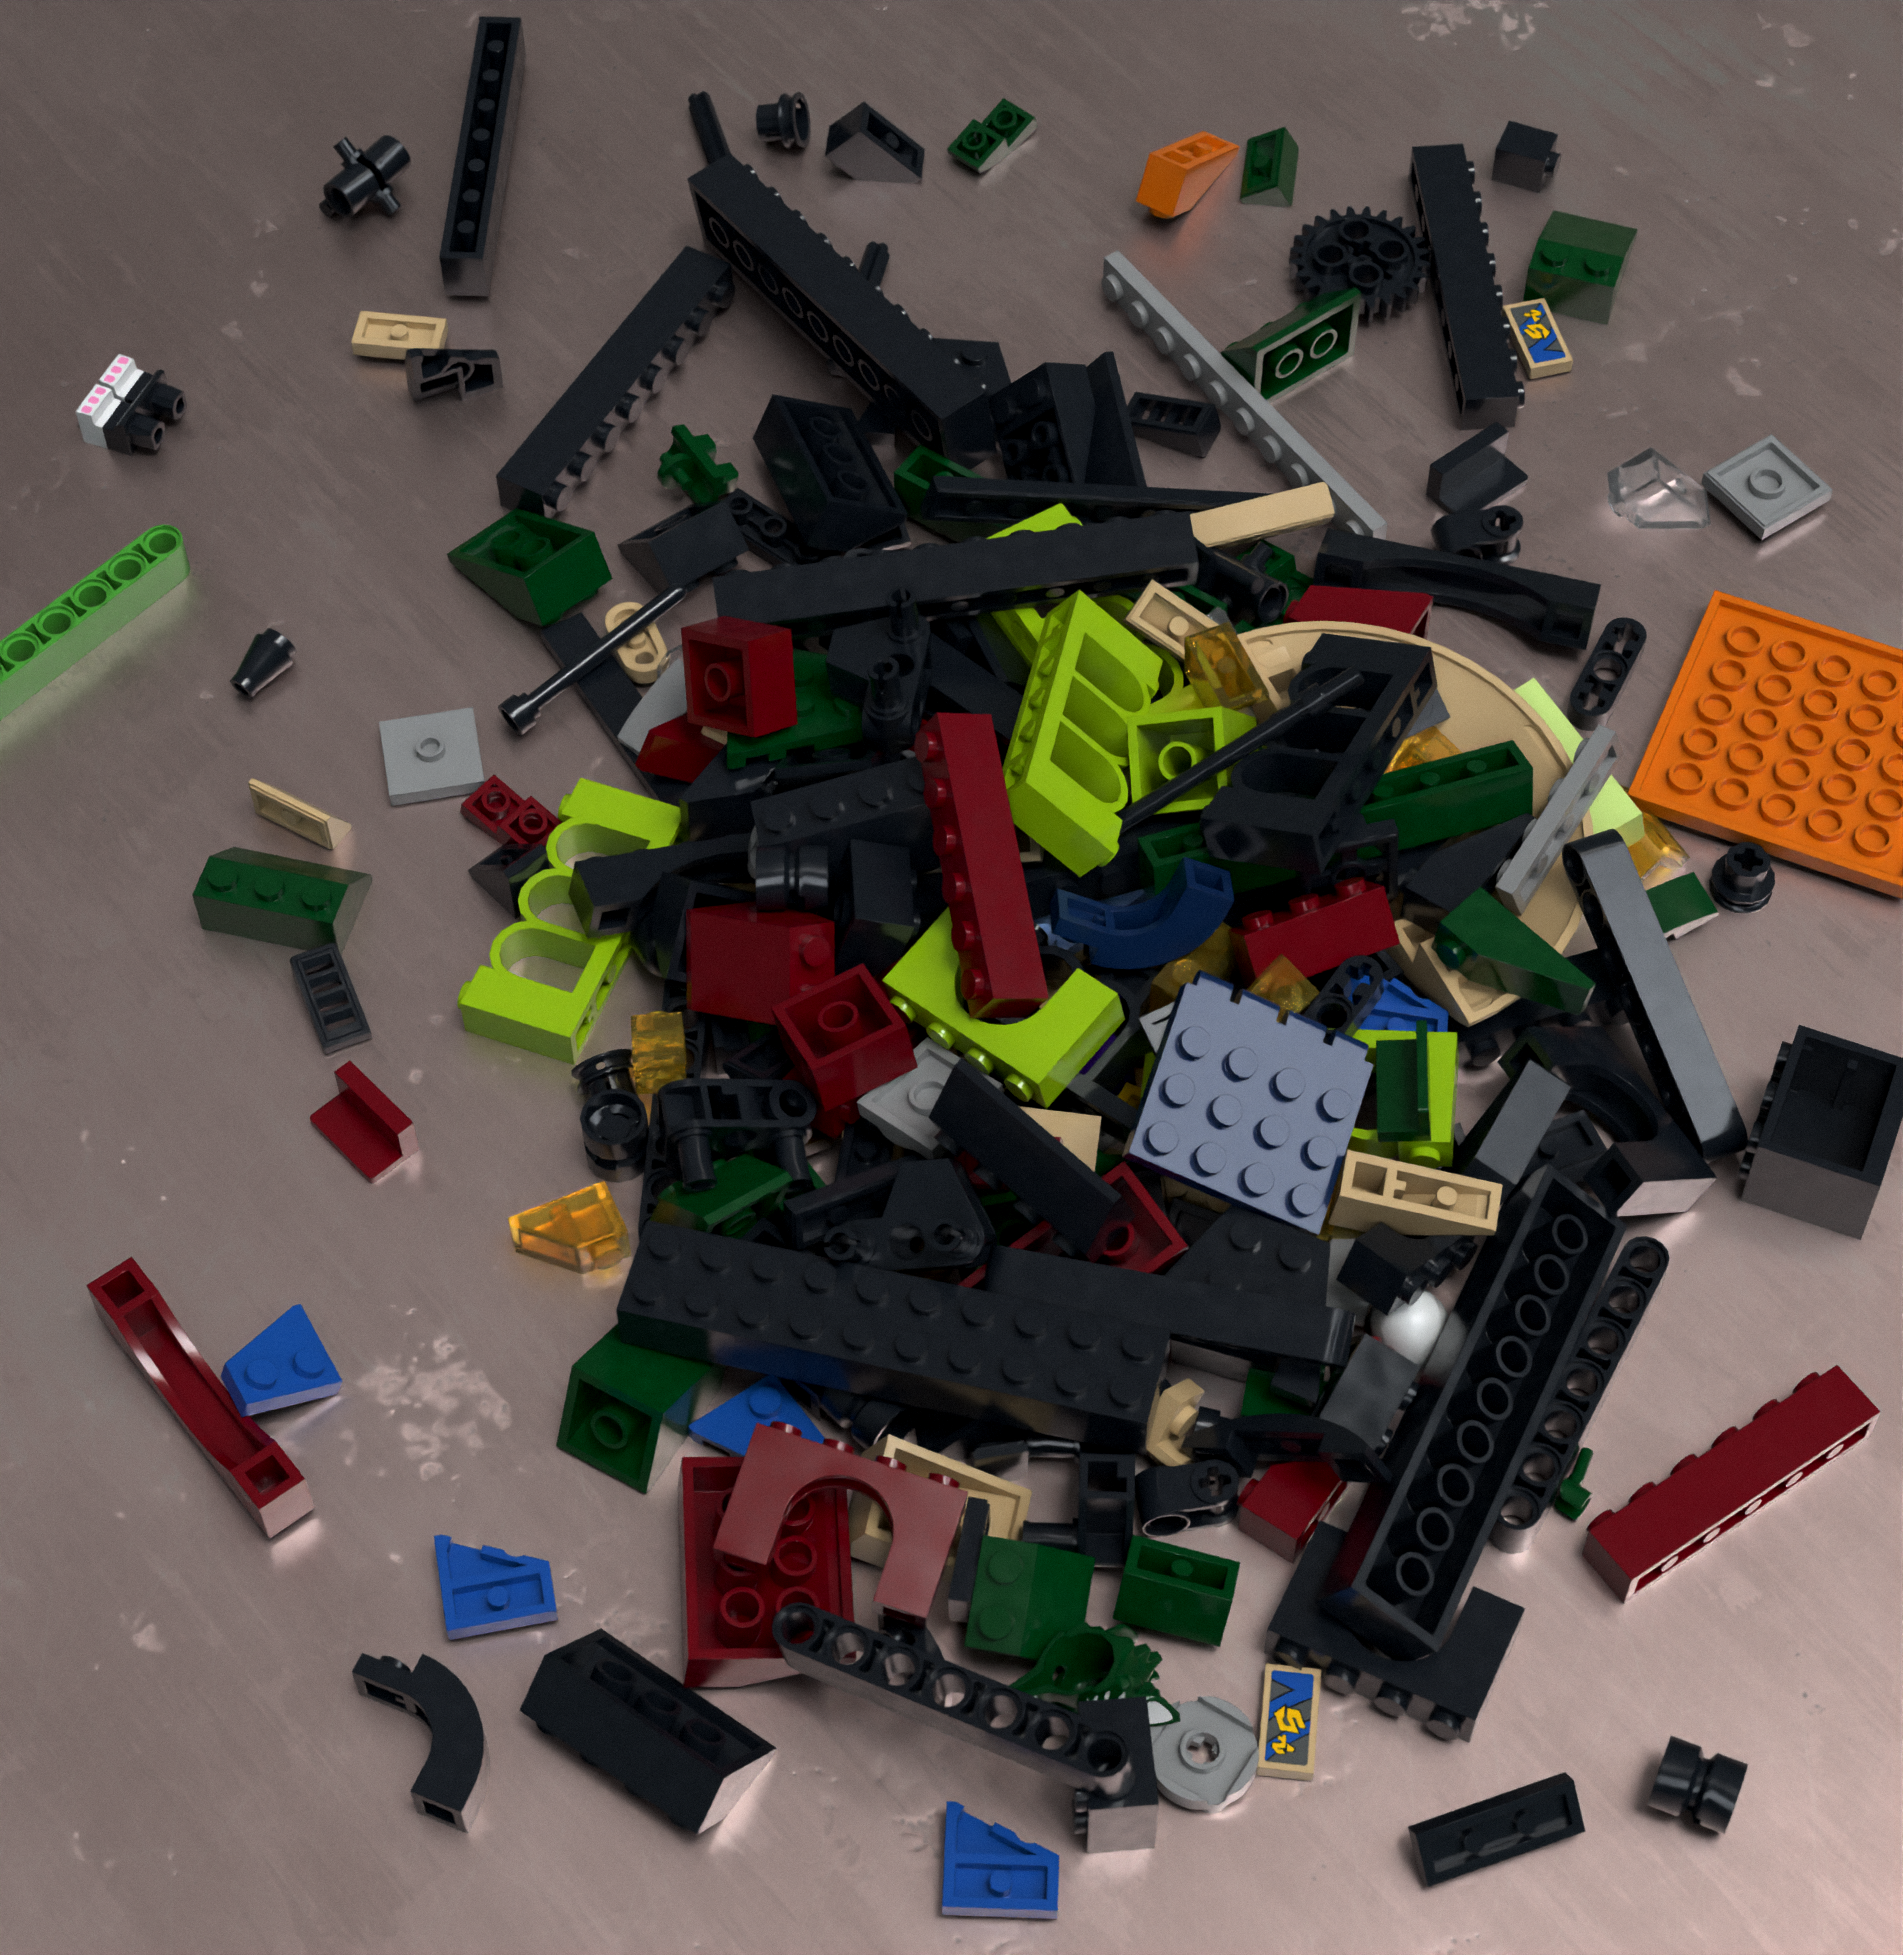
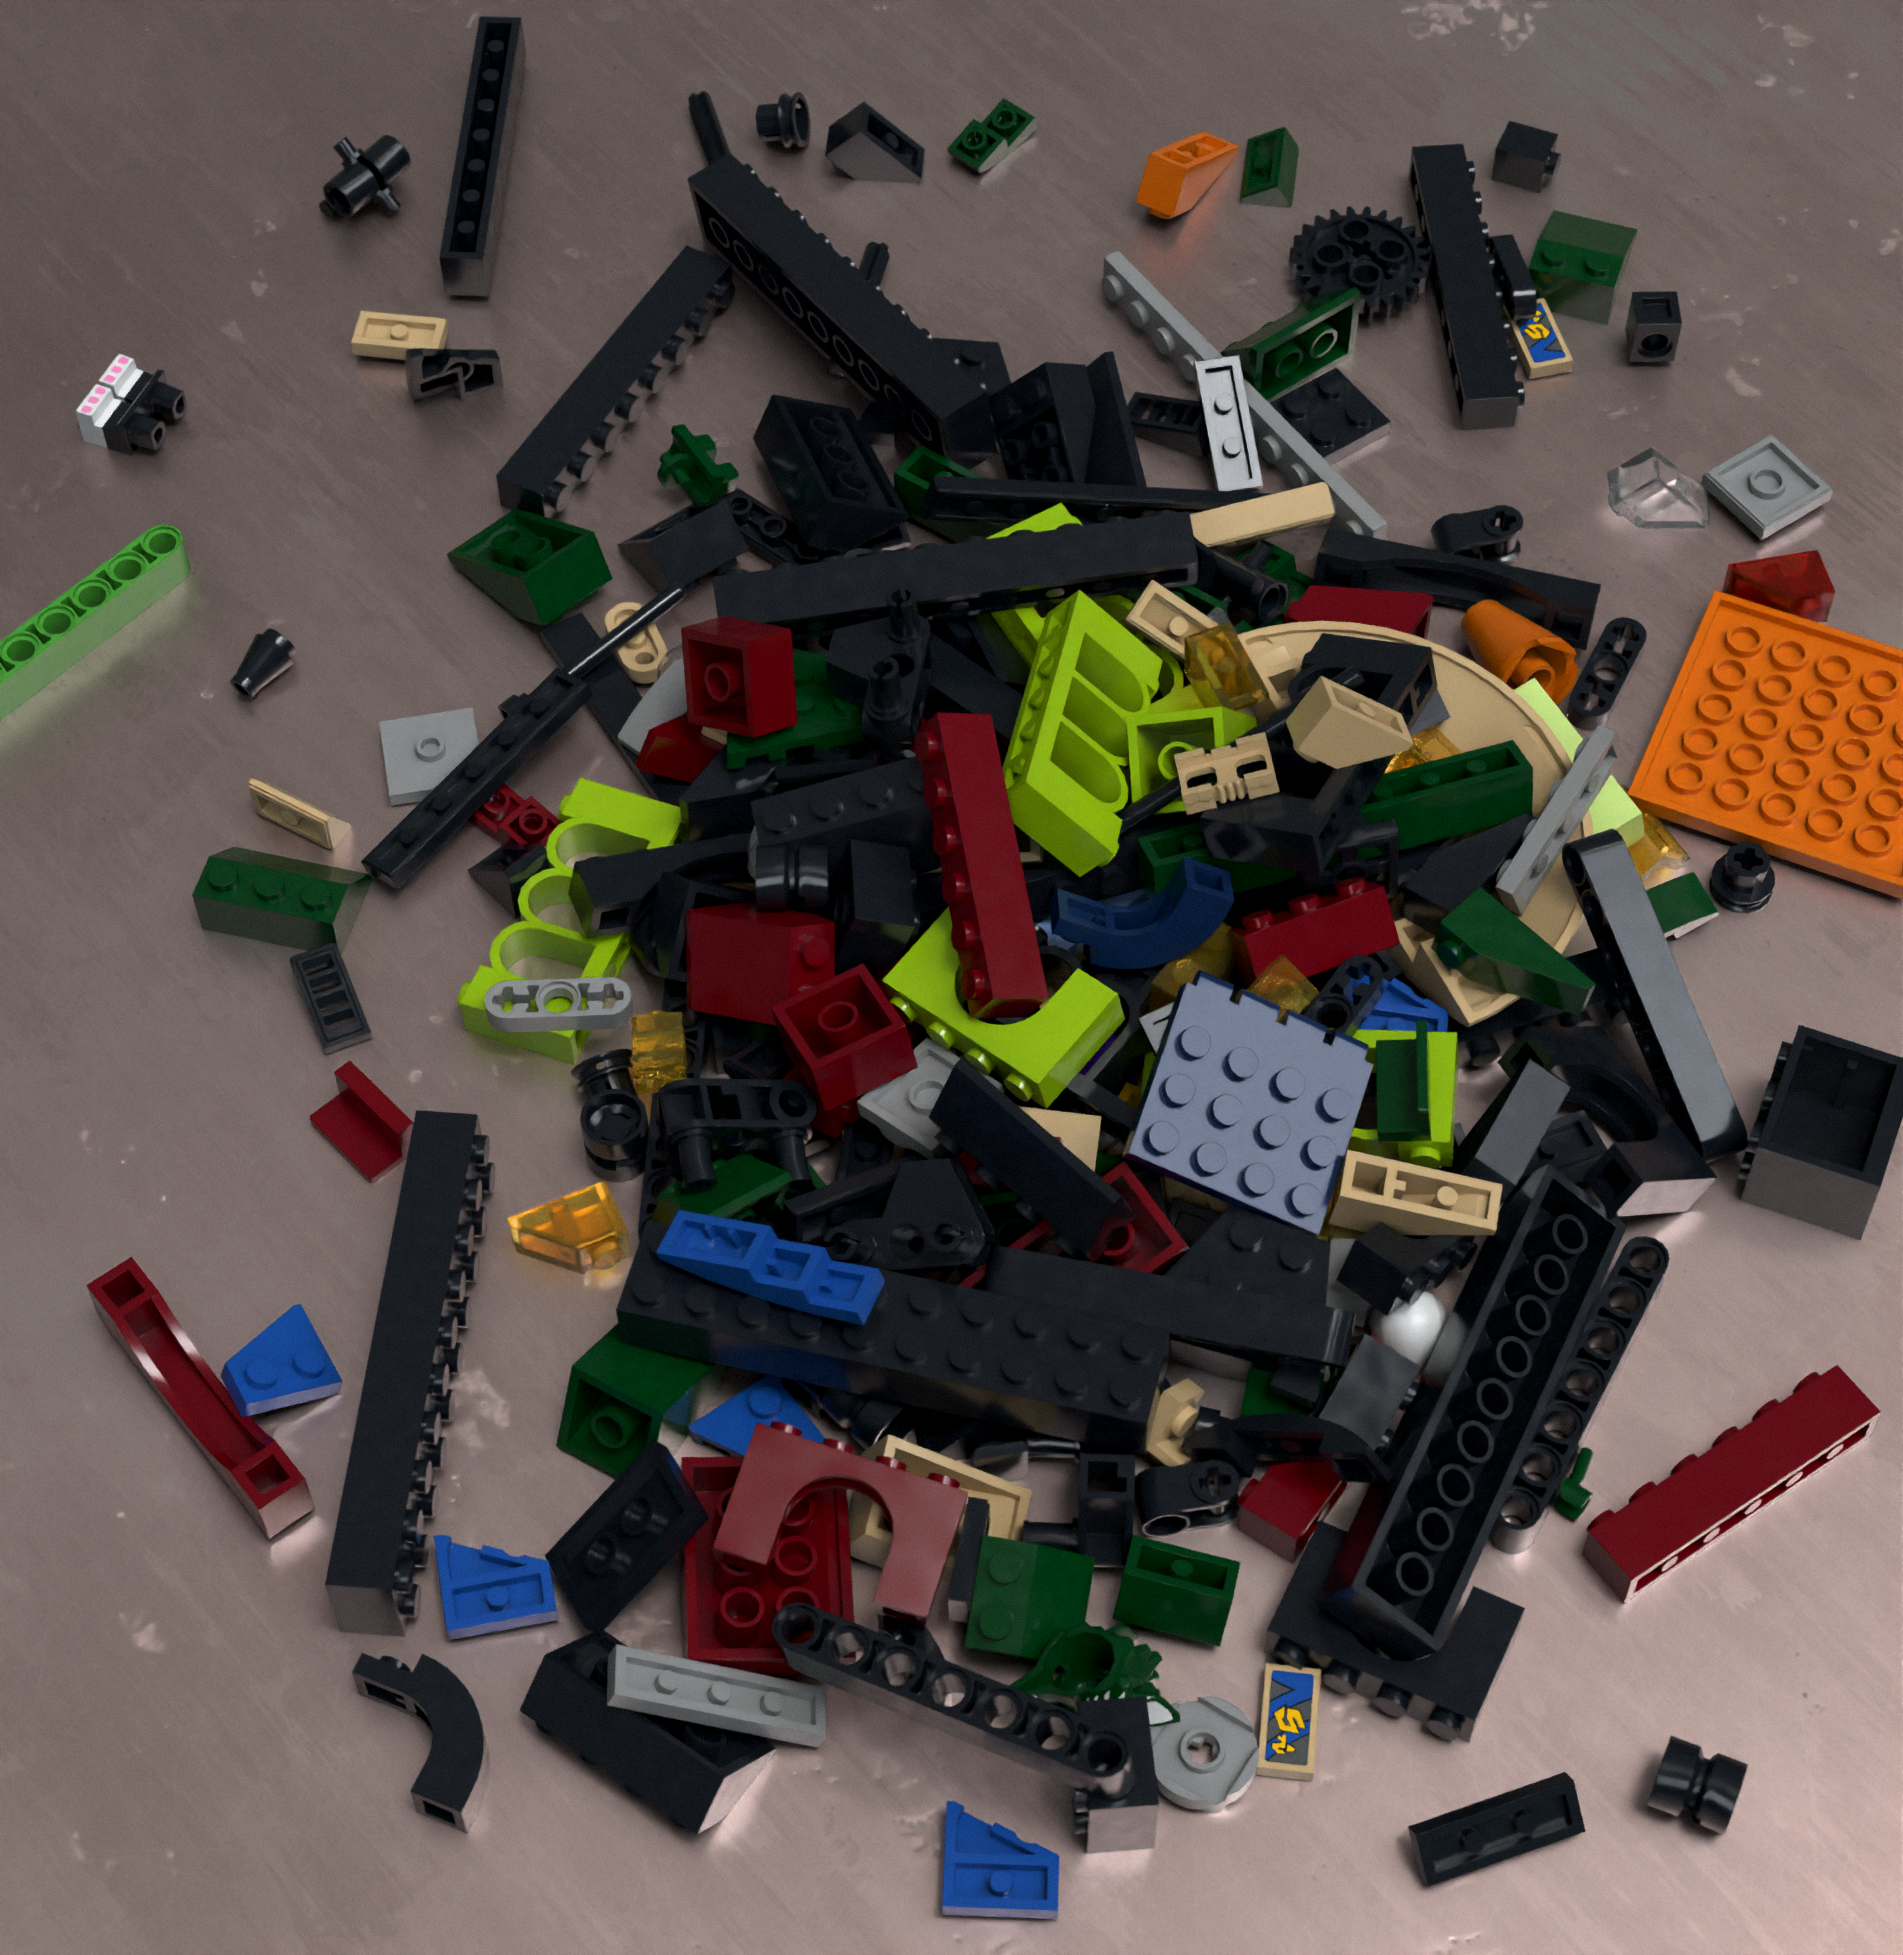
(409, 1377): none -> black brick
(476, 778): none -> black tile
(543, 990): none -> light grey beam
(626, 1537): none -> black plate
(716, 1696): none -> light grey plate
(772, 1269): none -> blue slope
(1224, 763): none -> tan piece
(1227, 425): none -> plate
(1333, 416): none -> black plate
(1345, 727): none -> tan slope
(1475, 473): black panel -> none
(1514, 277): none -> black beam
(1519, 649): none -> orange cone
(1653, 326): none -> black brick
(1785, 583): none -> clear red slope

